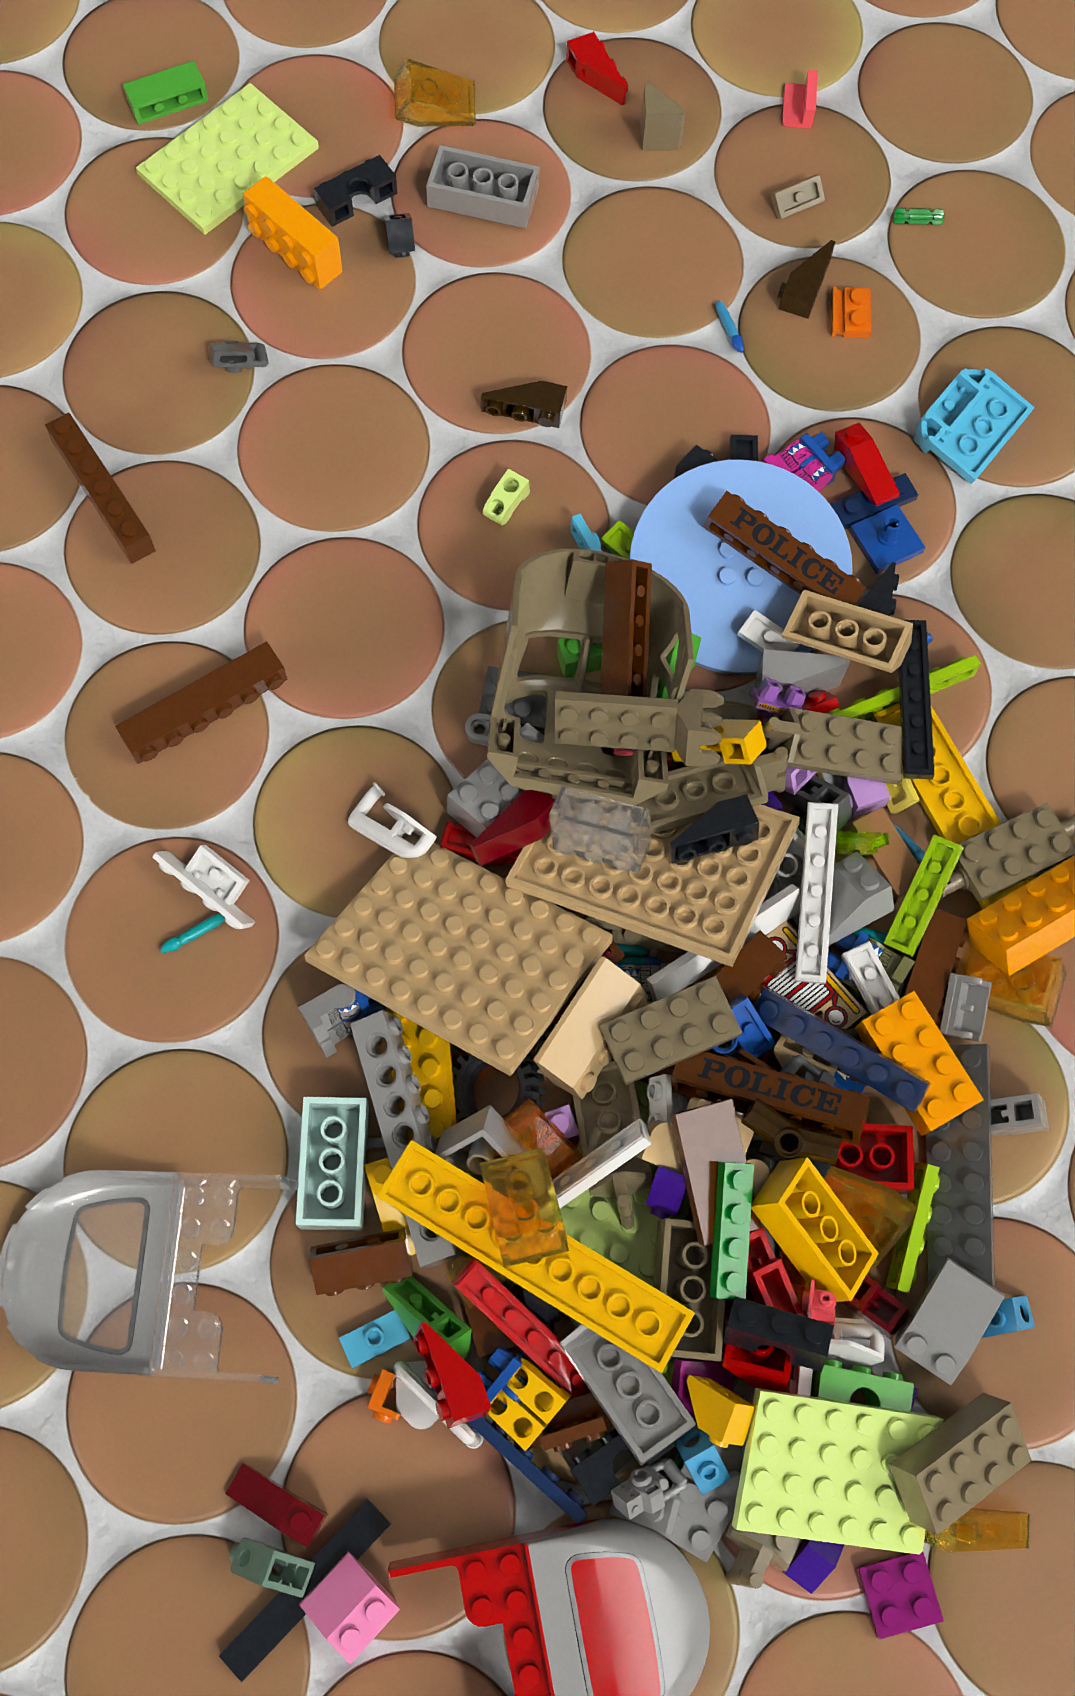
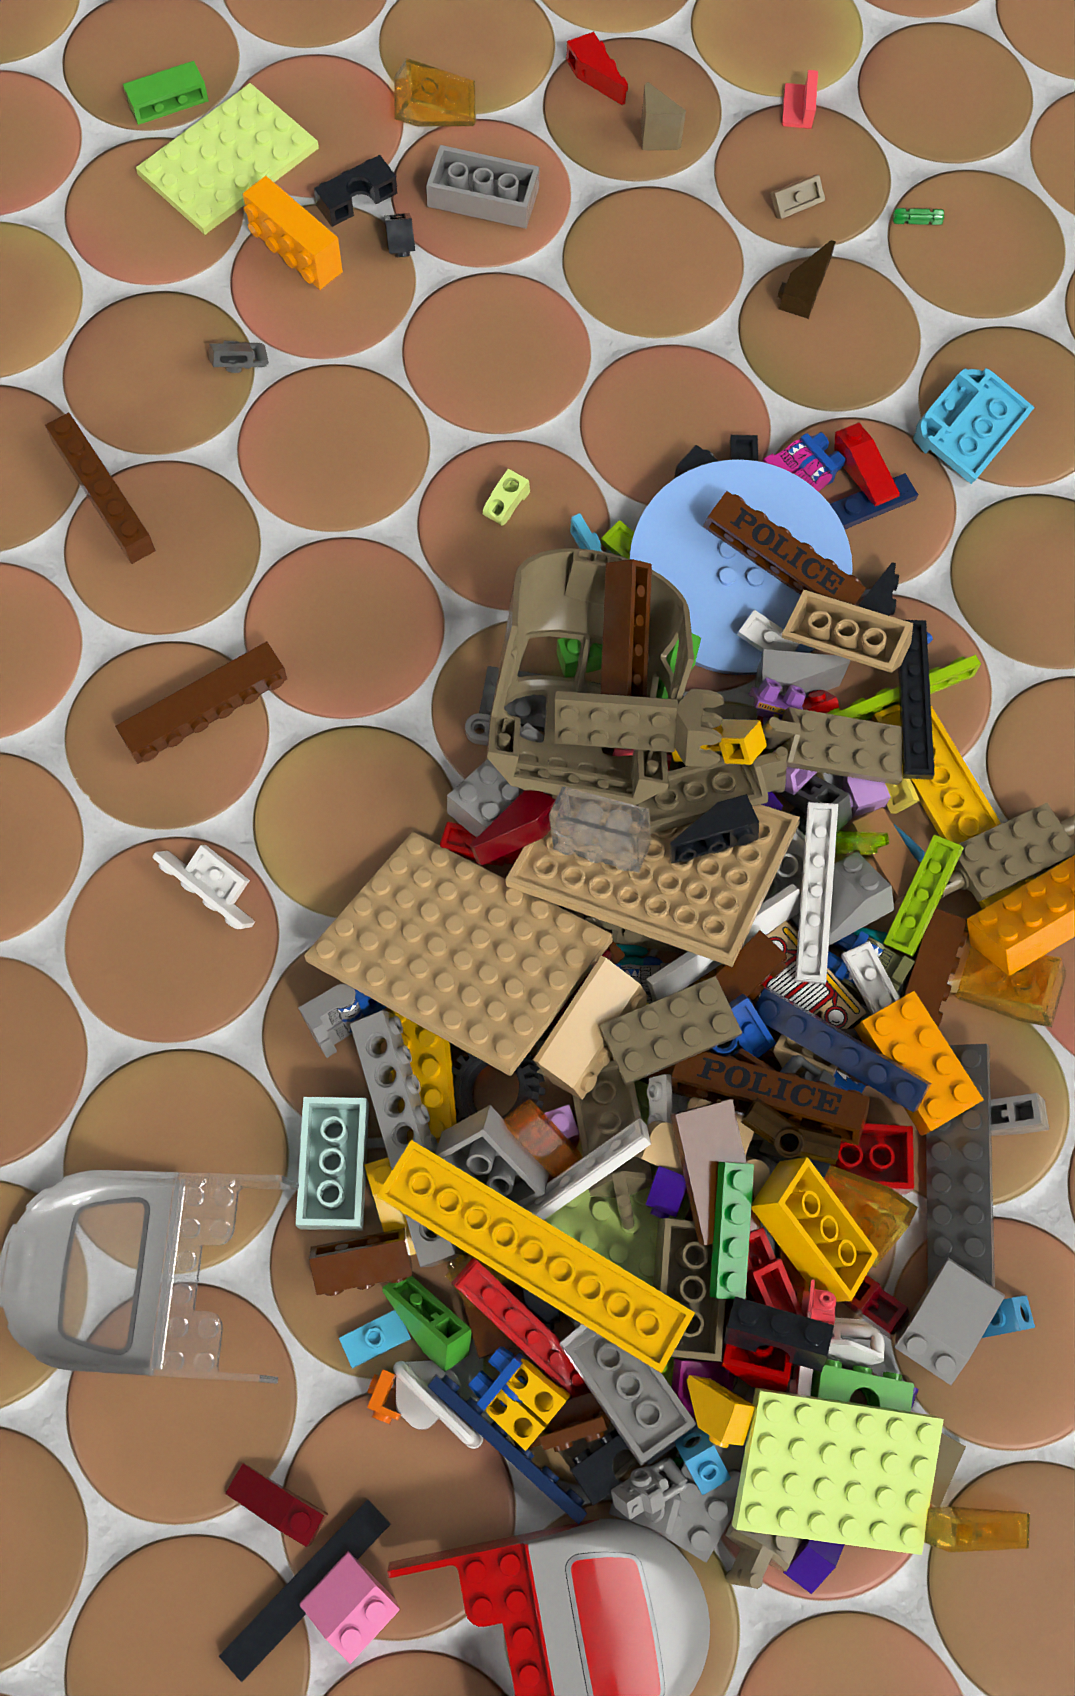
(189, 935): teal piece -> none
(255, 1560): sand green torso -> none
(391, 838): white piece -> none
(456, 1383): red slope -> none
(524, 1207): clear yellow slope -> none
(531, 402): dark brown slope -> none
(736, 339): dark azure piece -> none
(851, 312): orange plate -> none
(886, 539): blue tile -> none
(900, 1594): magenta plate -> none
(911, 1244): lime plate -> none
(960, 1463): dark tan brick -> none
(965, 1007): light grey hinge -> none

